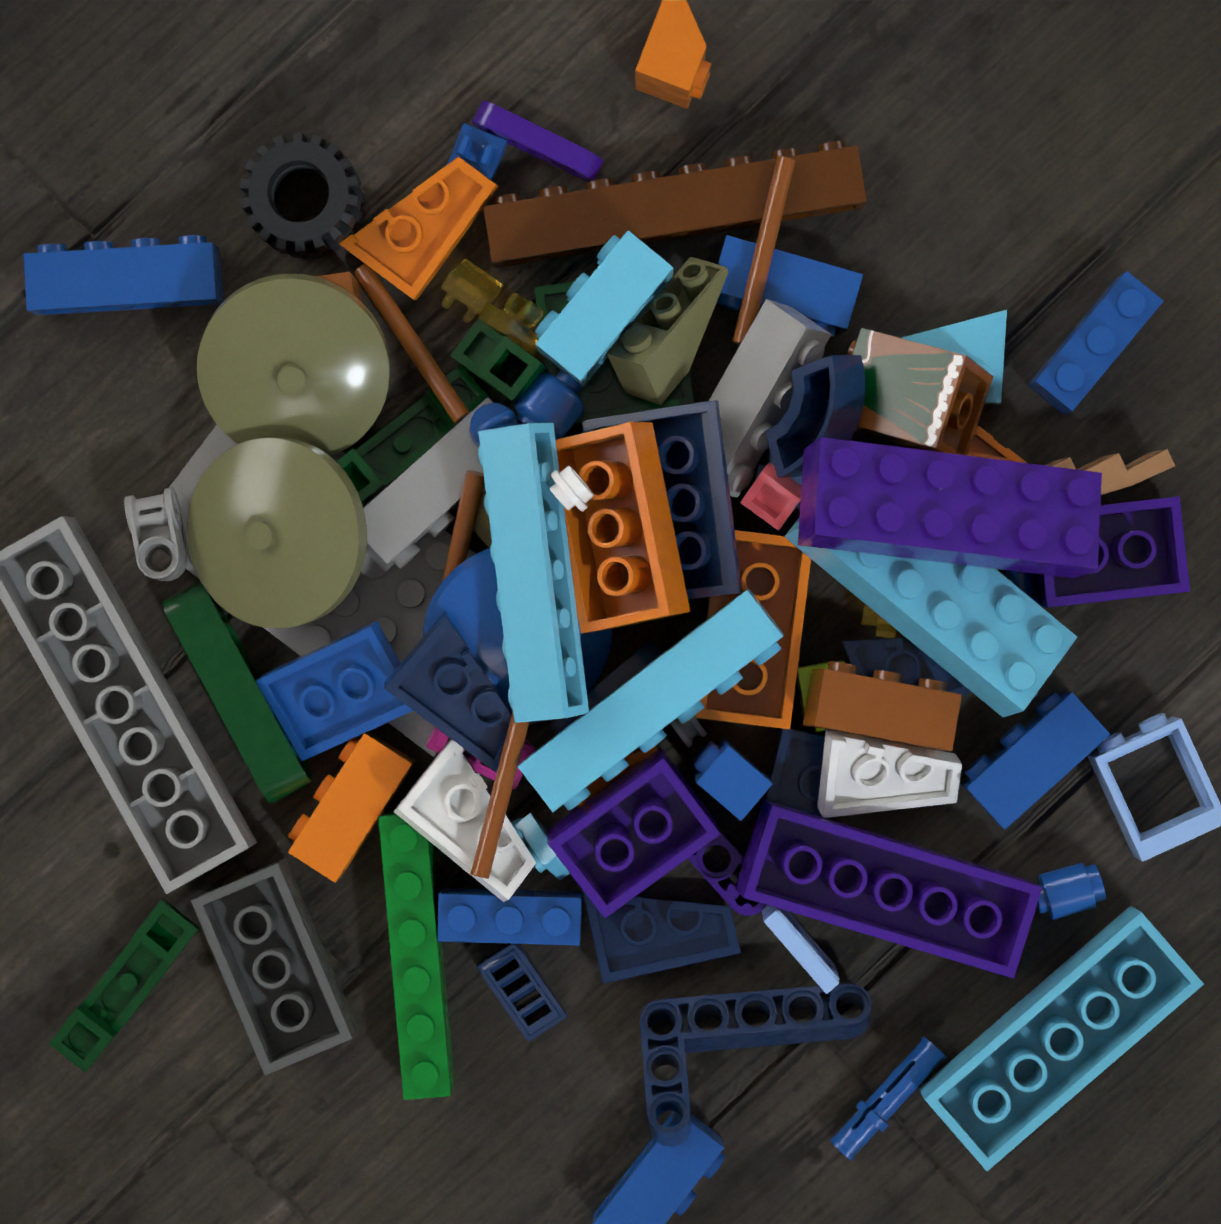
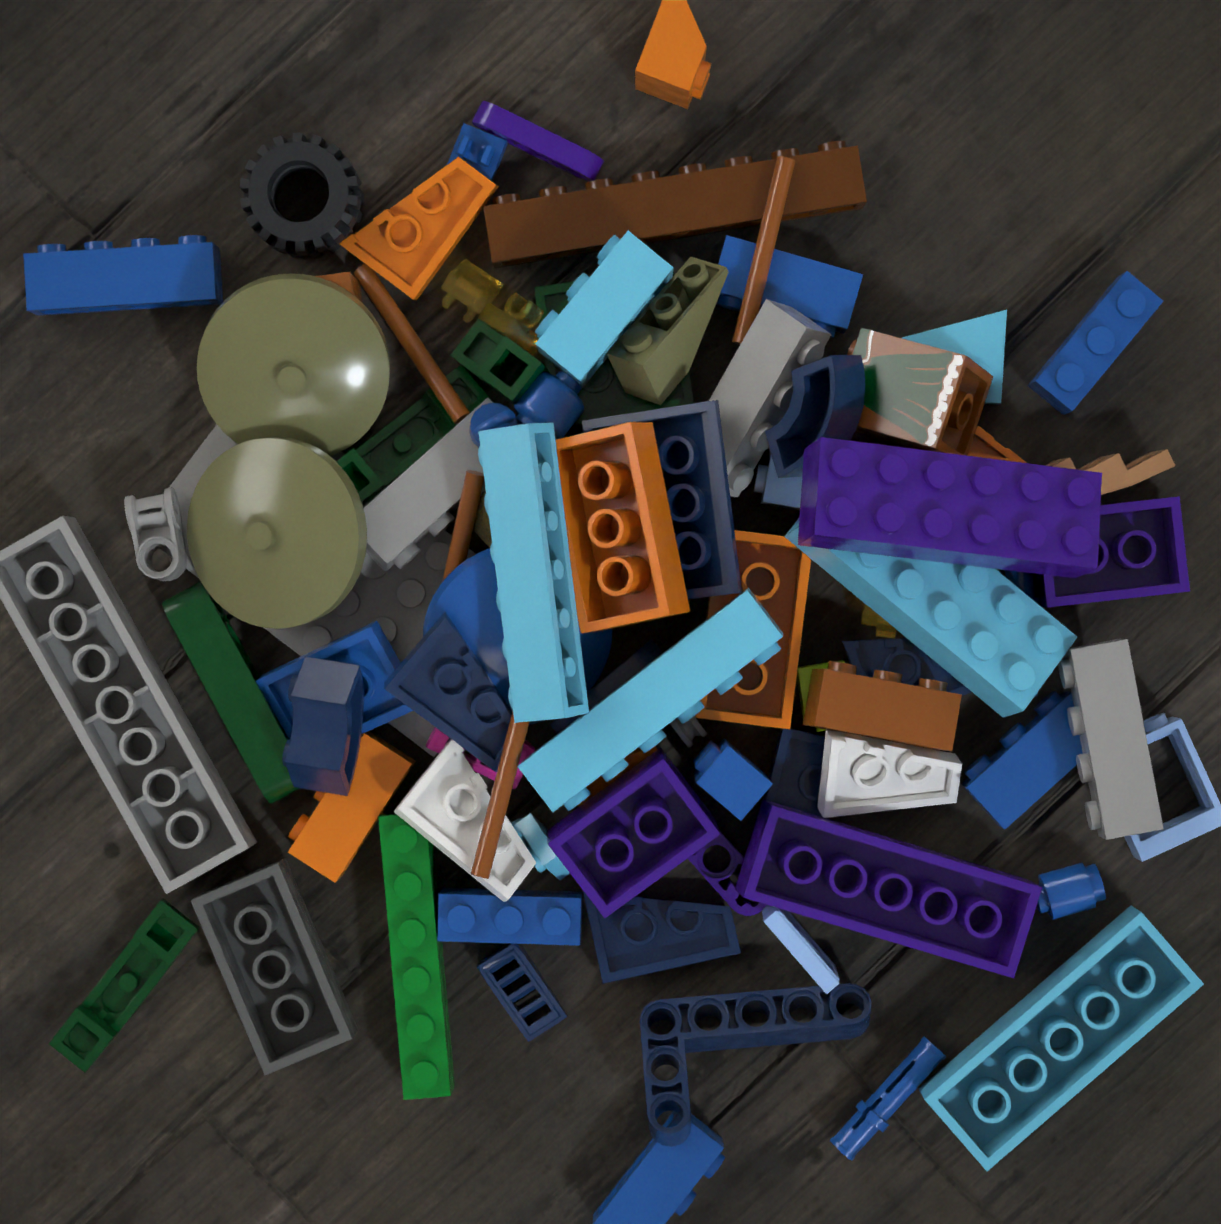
(326, 725): none -> dark blue brick
(571, 489): white plate -> none
(772, 497): coral plate -> none
(1111, 739): none -> light grey brick

